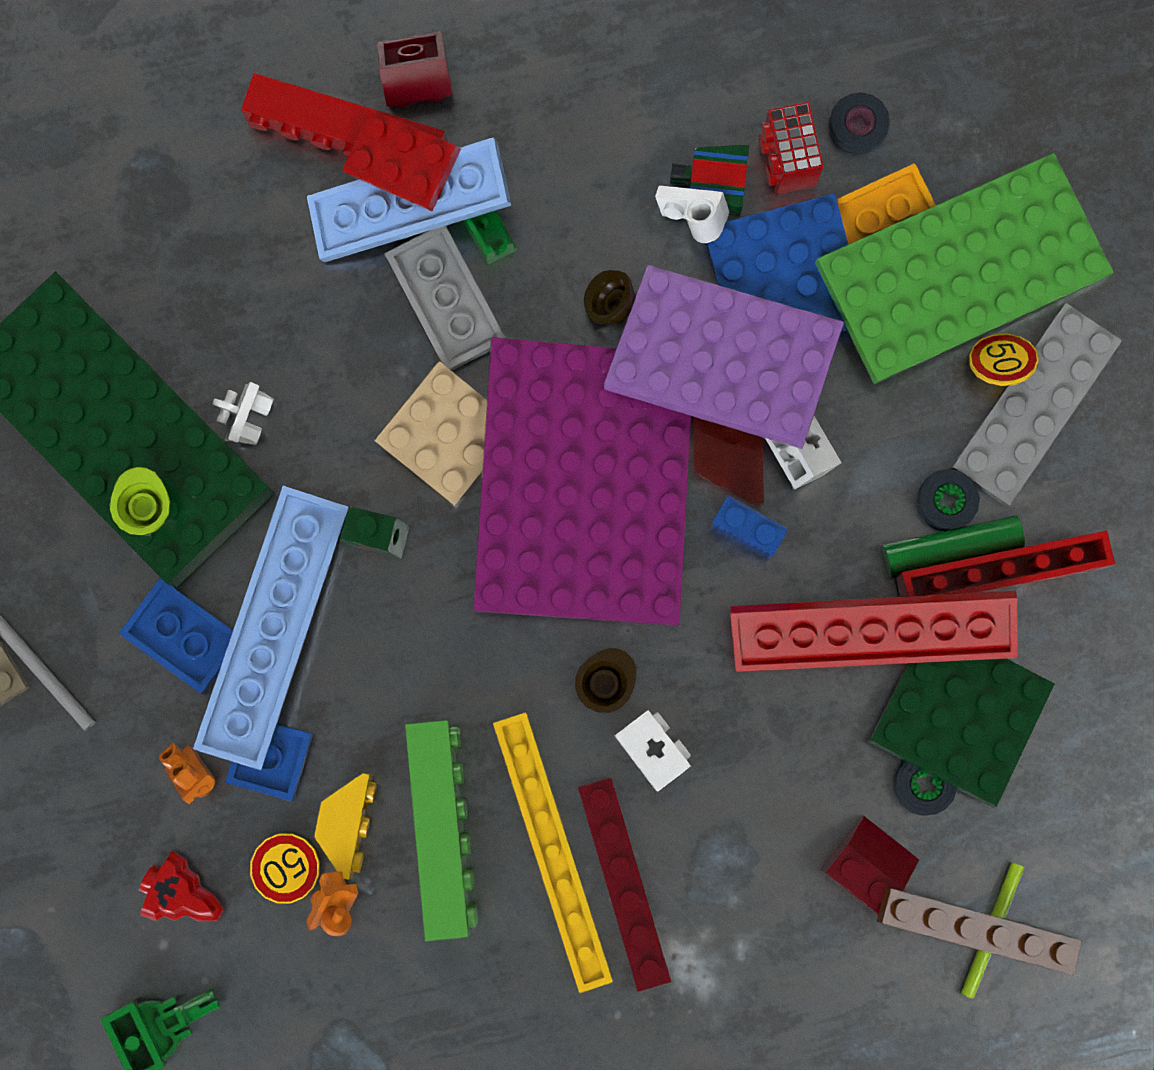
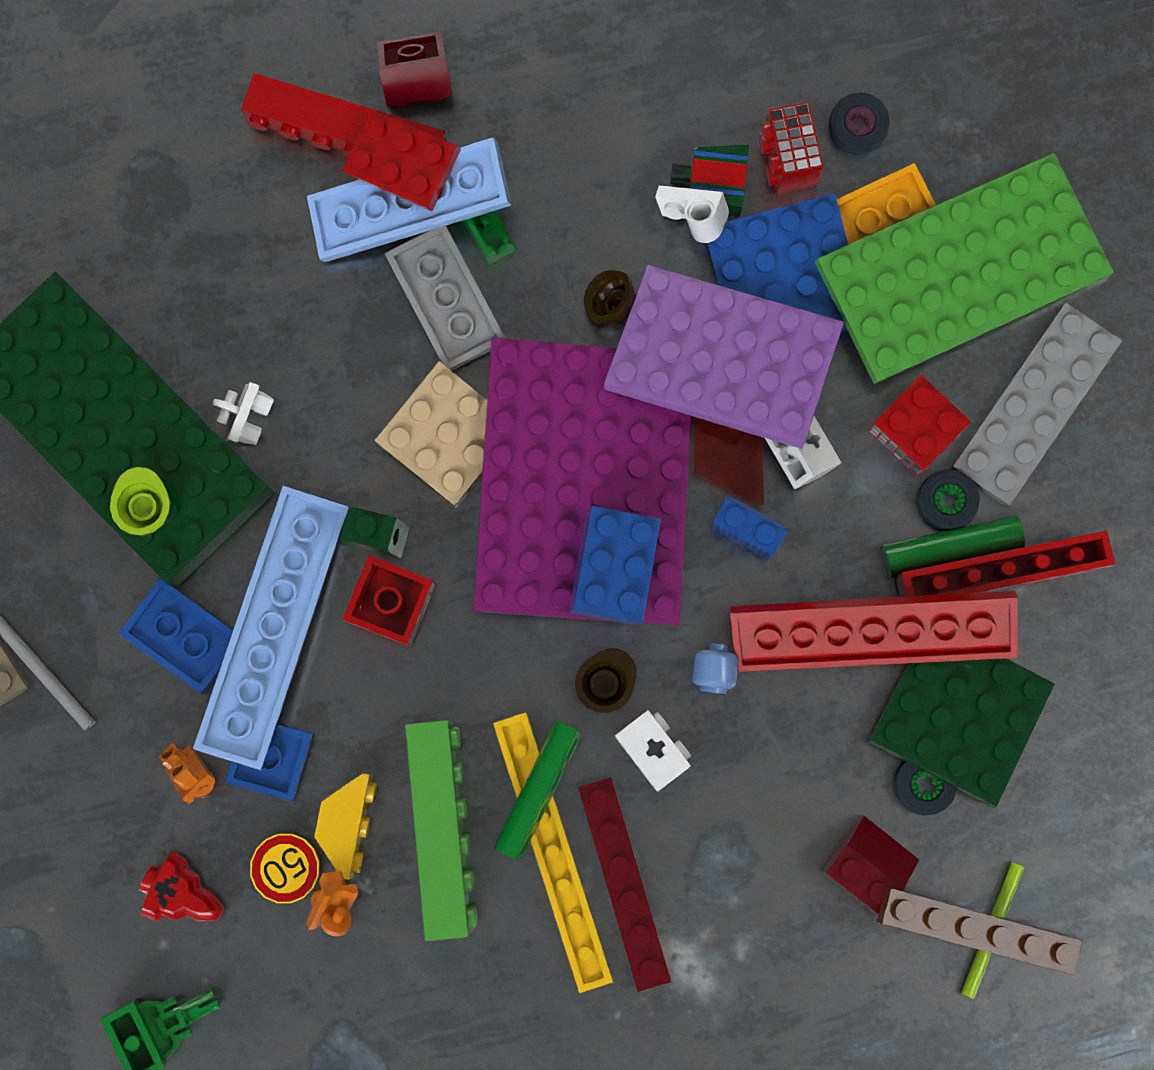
(389, 601): none -> red brick
(537, 790): none -> green brick
(614, 566): none -> blue brick
(715, 669): none -> medium blue head
(919, 425): none -> red brick
(1003, 359): piece -> none

